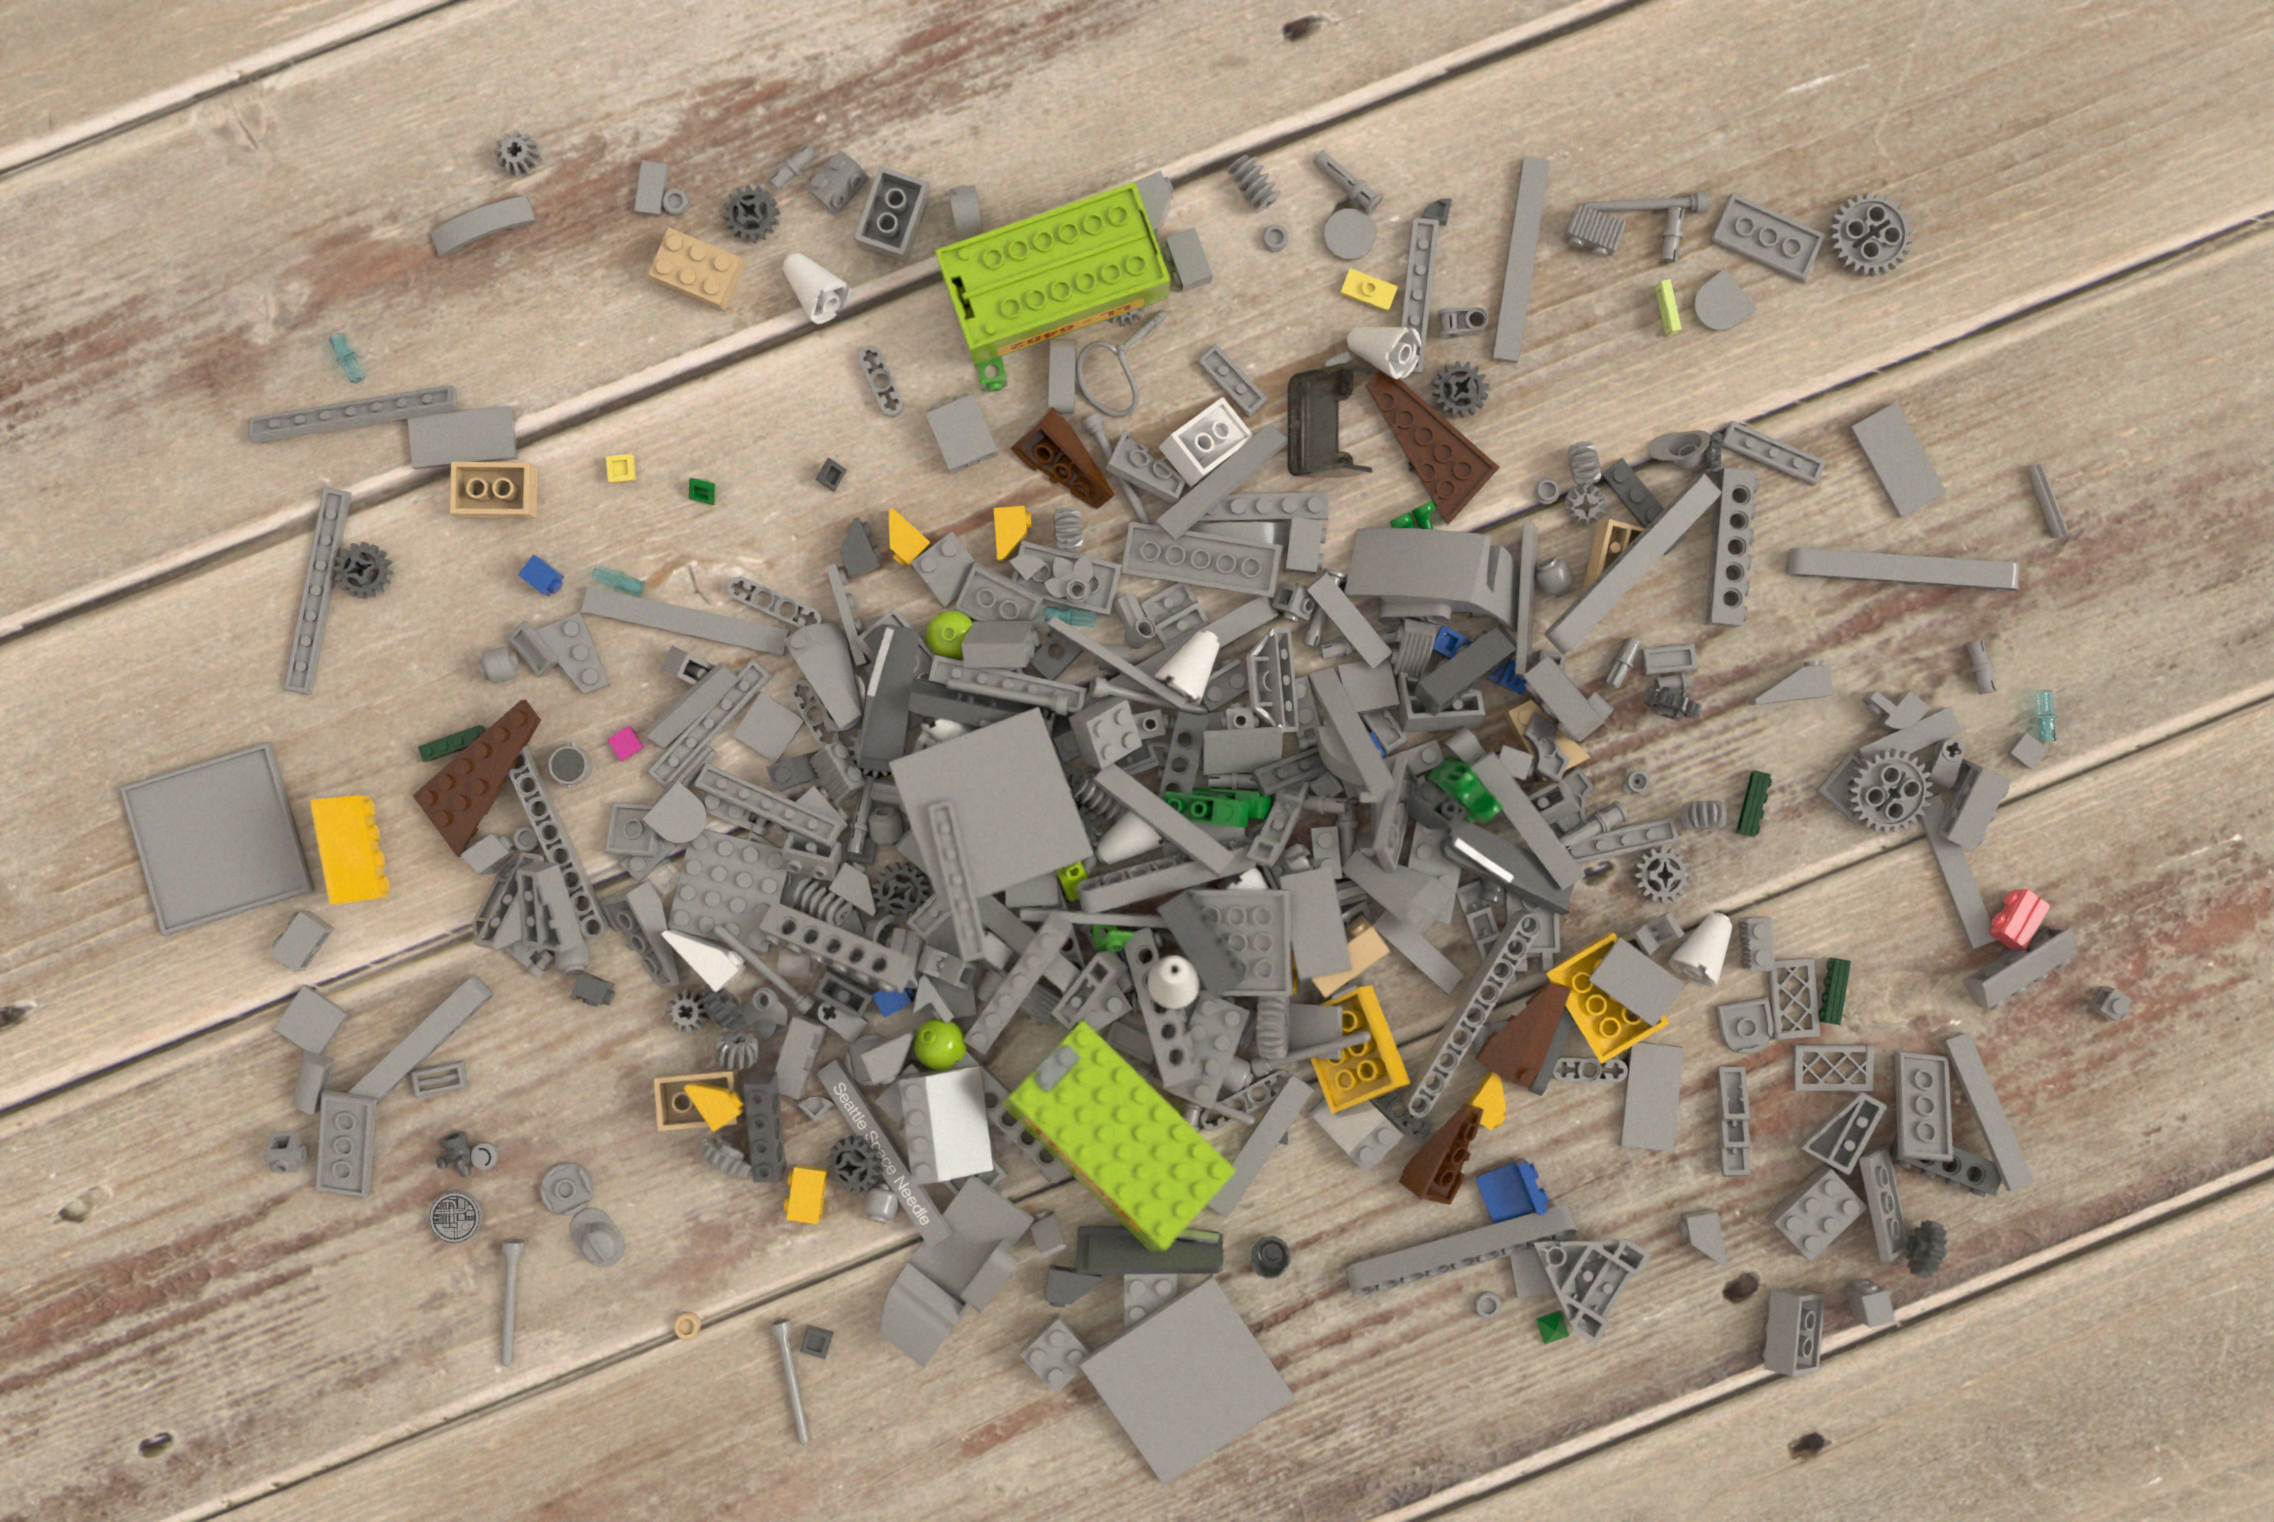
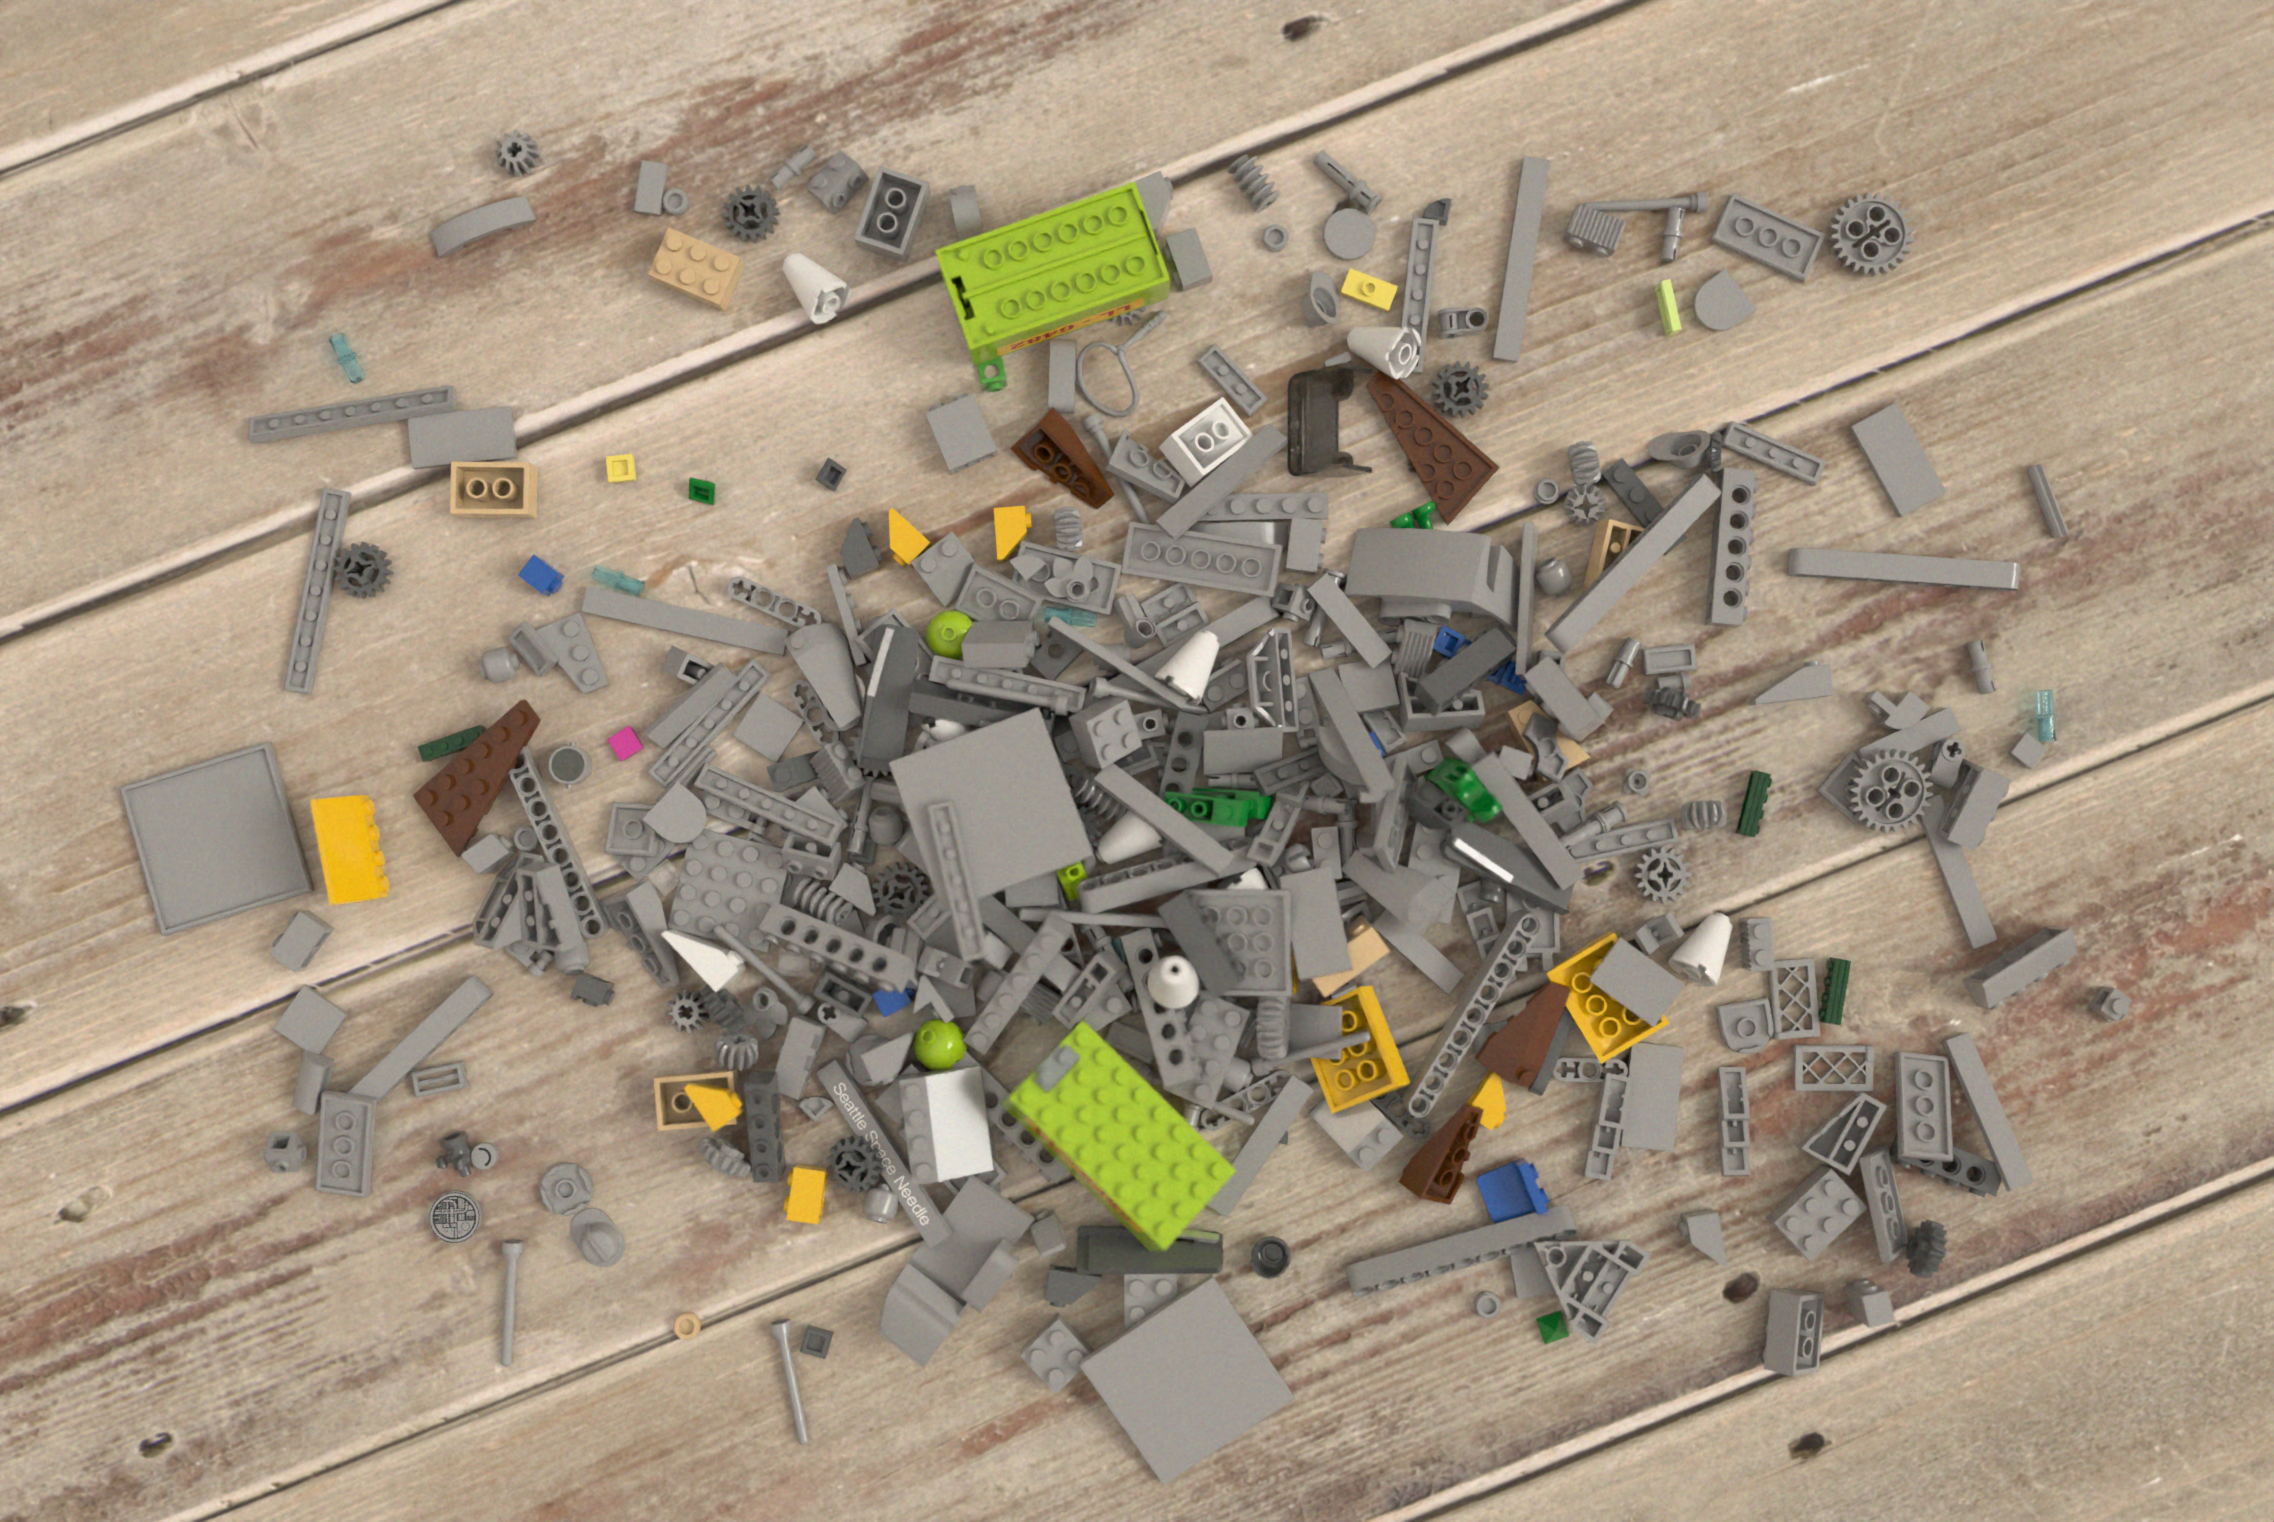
(871, 377): light grey beam -> none
(1113, 941): bright green bracket -> none
(1322, 301): none -> light grey piece
(1607, 1126): none -> light grey slope
(2018, 919): coral brick -> none

